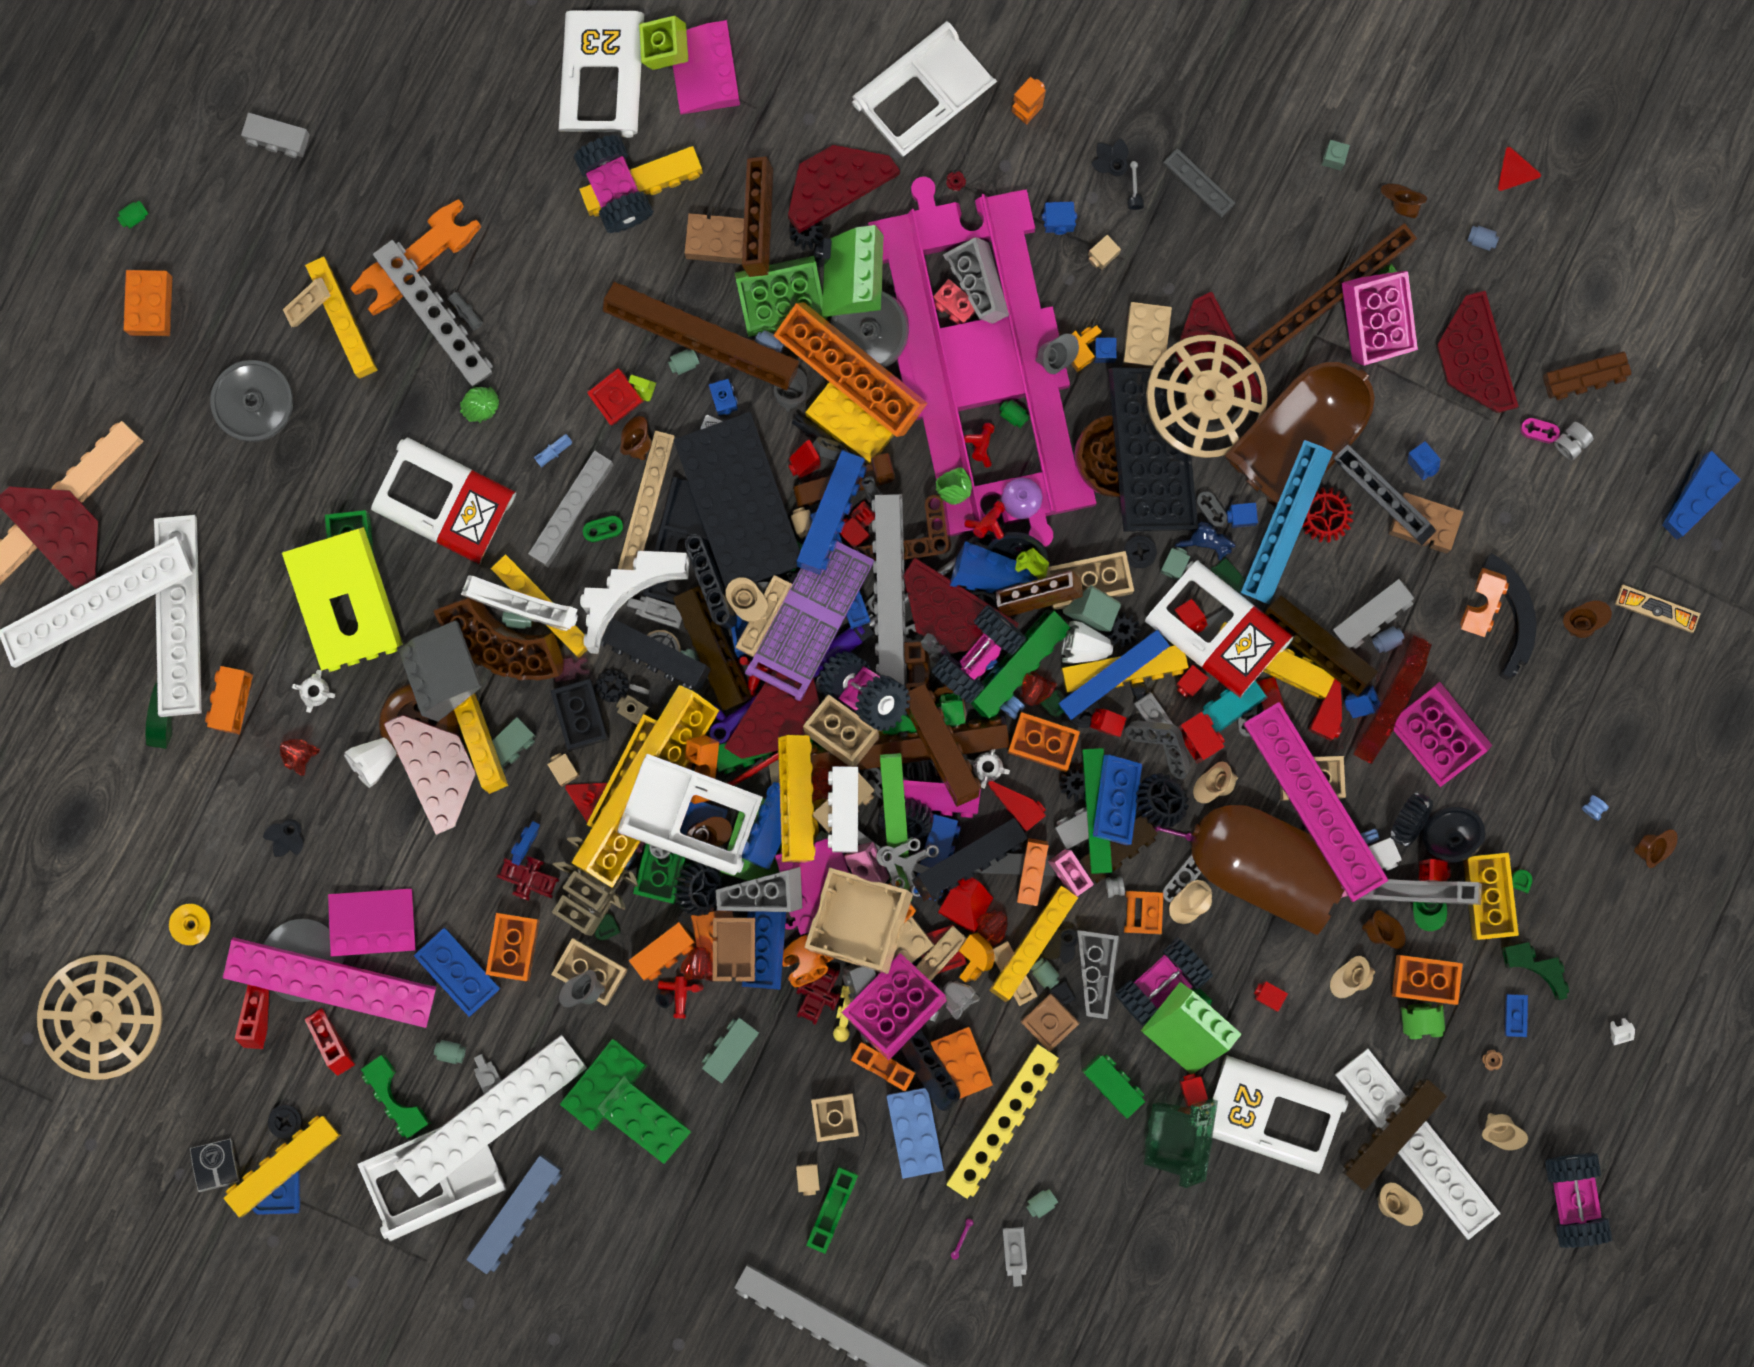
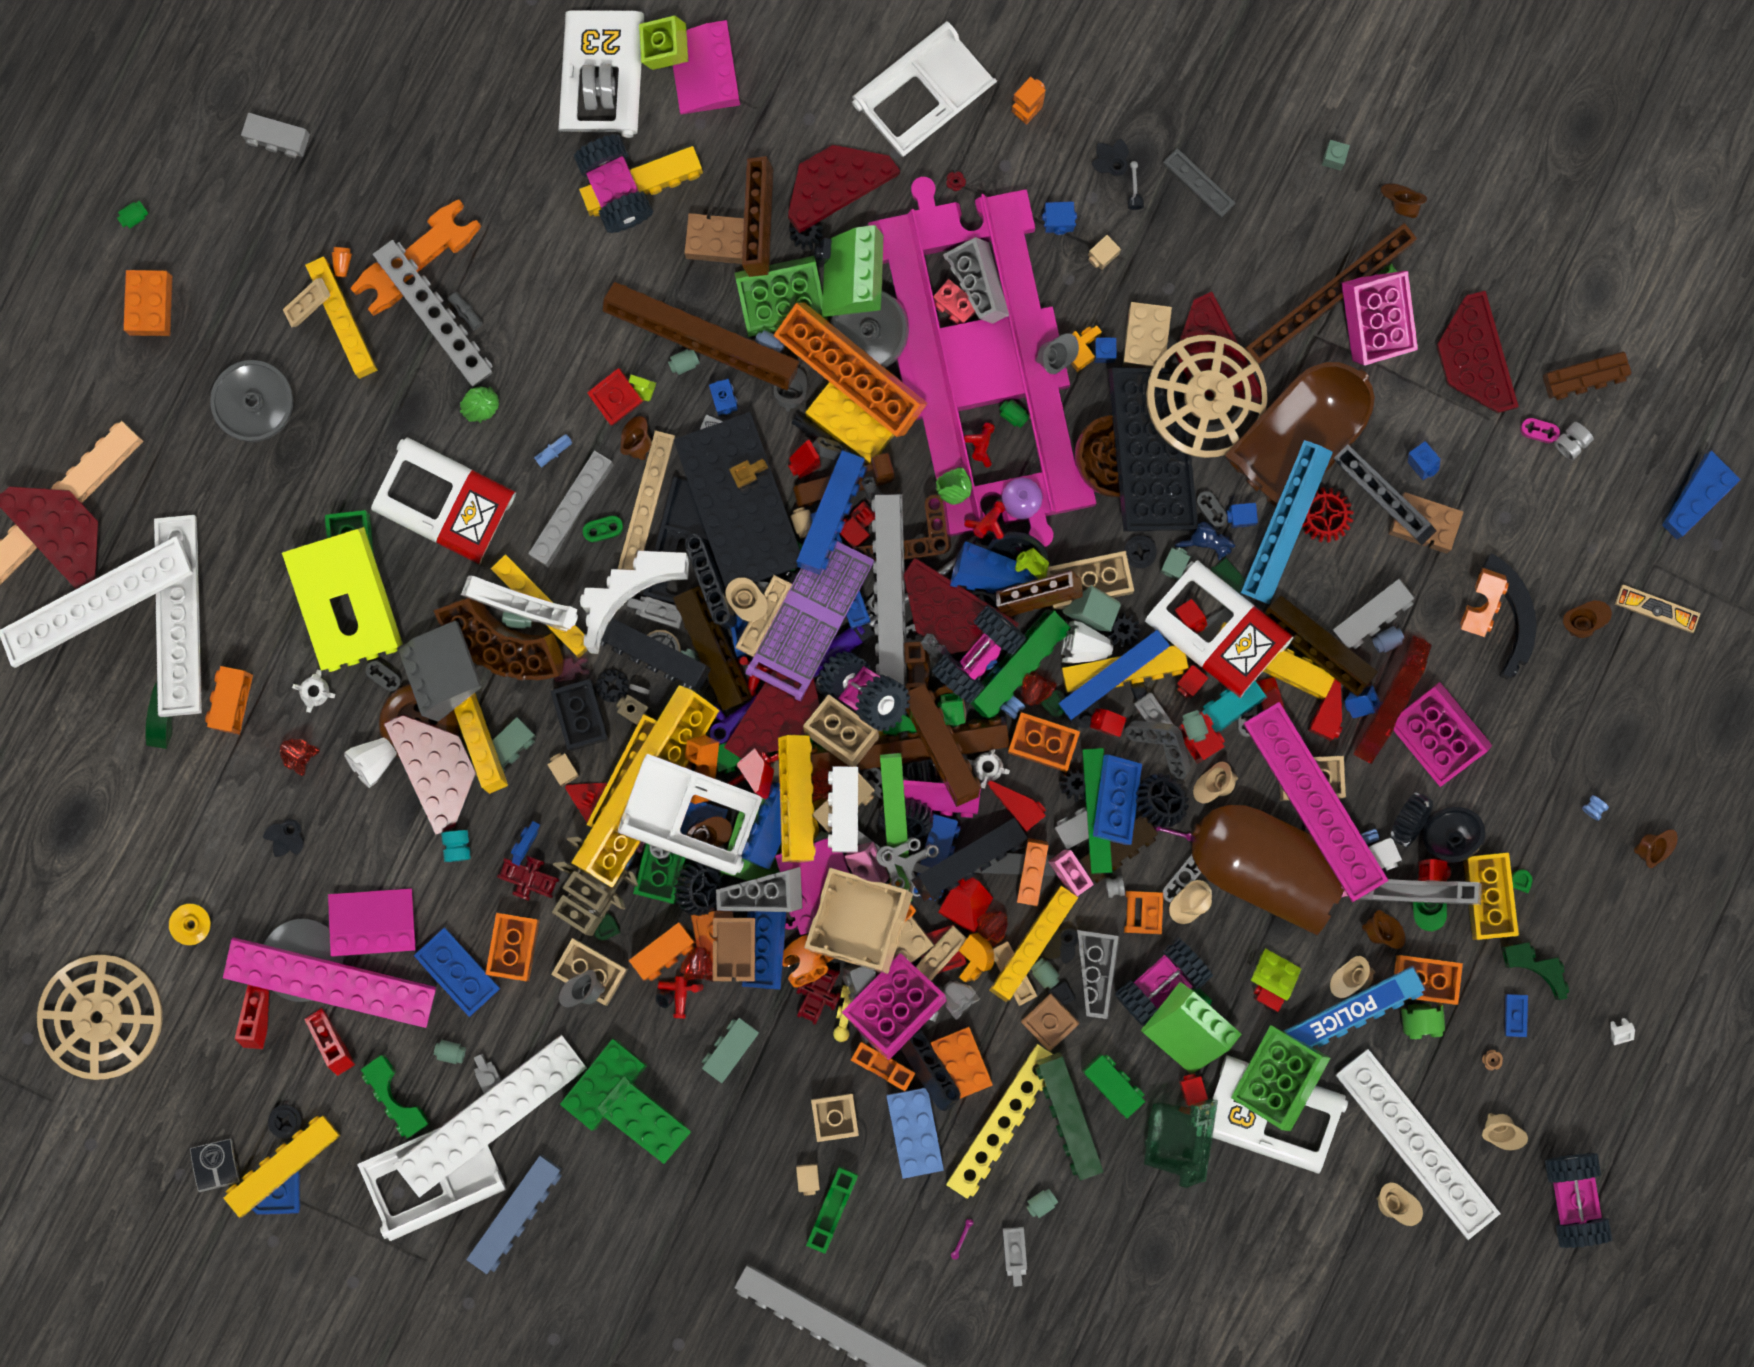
(341, 261): none -> orange cone
(381, 680): none -> dark grey beam
(456, 846): none -> teal wheel
(598, 87): none -> light grey wheel
(745, 473): none -> pearl gold plate
(757, 771): none -> slope
(1069, 1115): none -> dark green brick
(1195, 726): none -> sand green brick
(1276, 974): none -> lime plate
(1280, 1078): none -> bright green slope
(1358, 1008): none -> brick
(1394, 1134): dark brown brick -> none
(1483, 238): sand blue brick -> none
(1516, 170): red piece -> none

